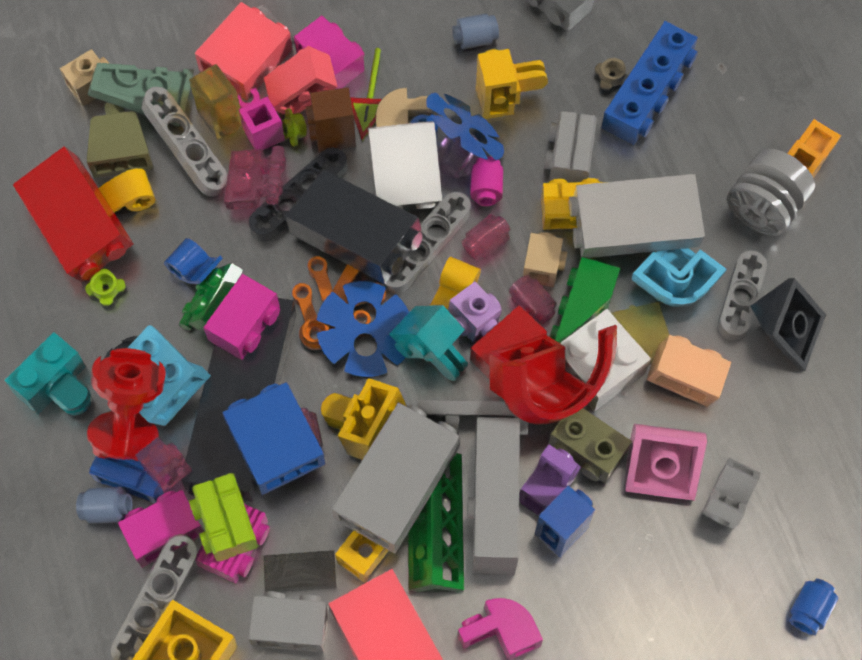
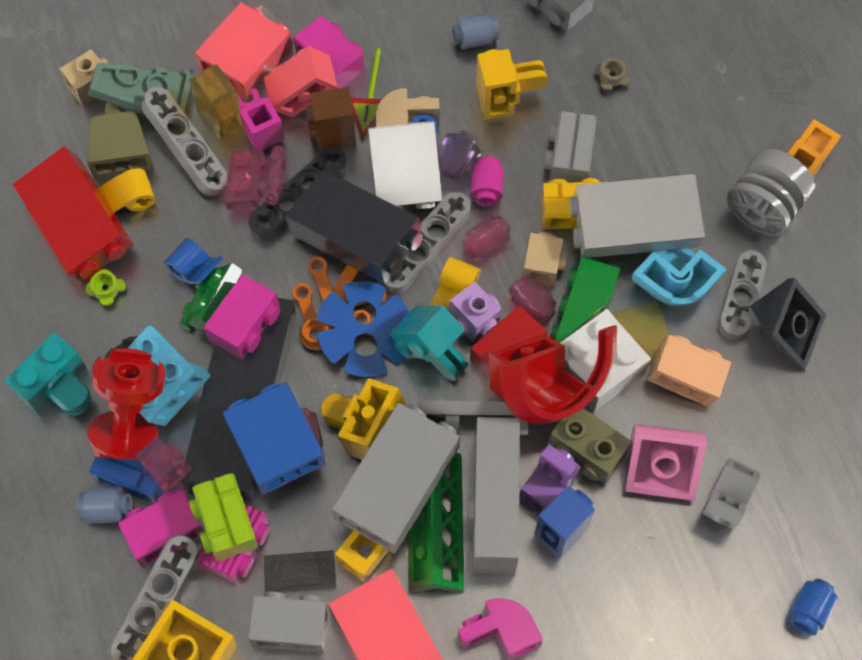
(294, 126): lime plate -> none
(453, 130): blue piece -> none
(649, 83): blue brick -> none

